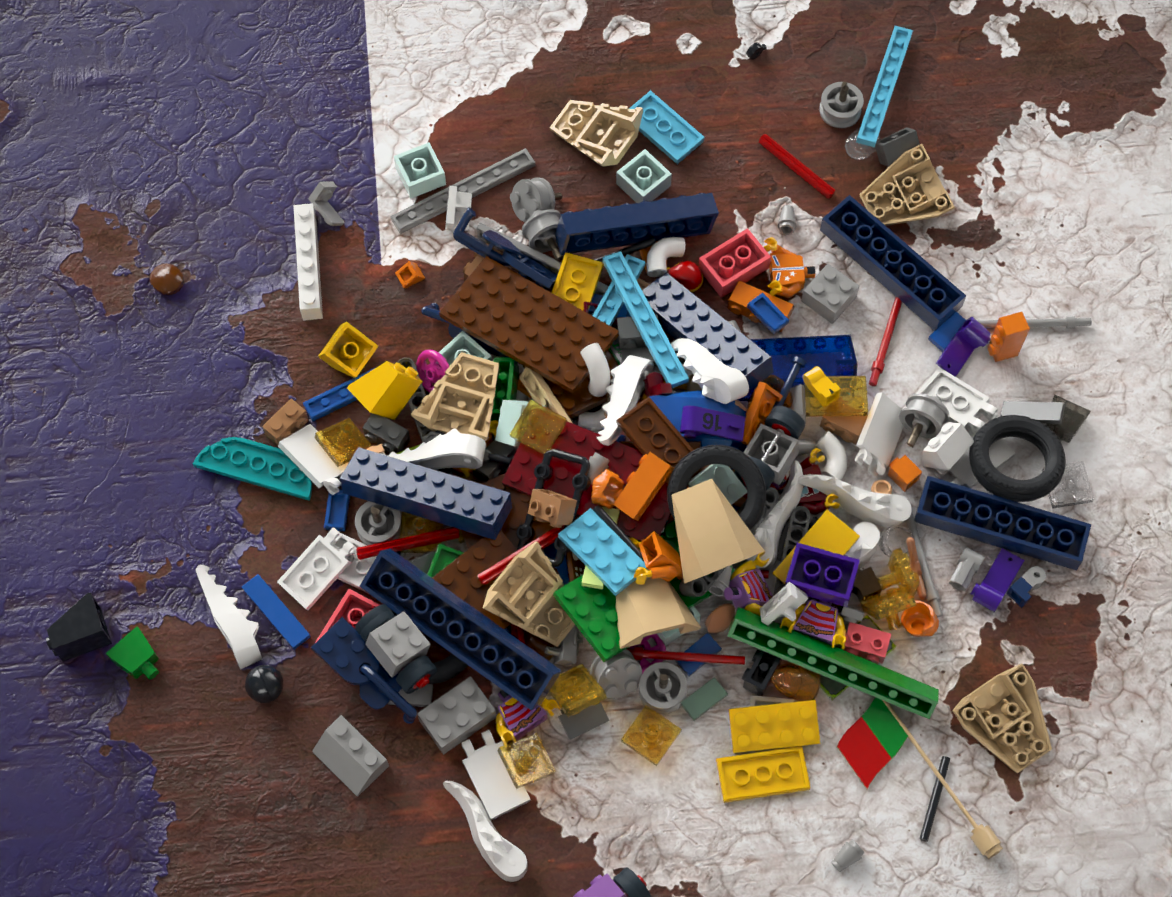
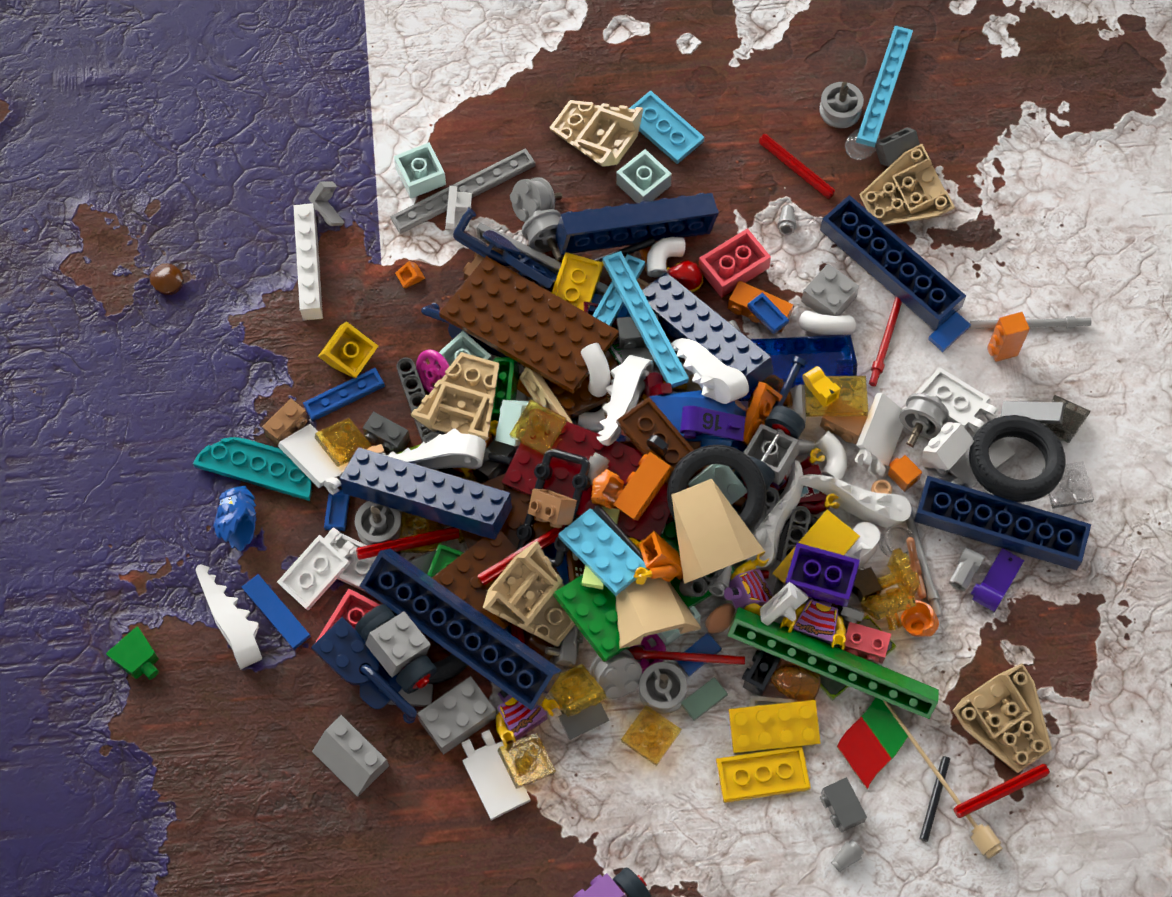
(79, 630): black slope -> none
(236, 517): none -> blue head
(264, 684): black piece -> none
(386, 389): yellow slope -> none
(499, 853): white animal -> none
(657, 445): none -> black tile
(755, 50): black piece -> none
(786, 270): orange torso -> none
(827, 324): none -> white cylinder
(843, 805): none -> dark grey brick
(968, 337): dark purple door -> none
(1001, 790): none -> red axle
(1025, 584): leg -> none

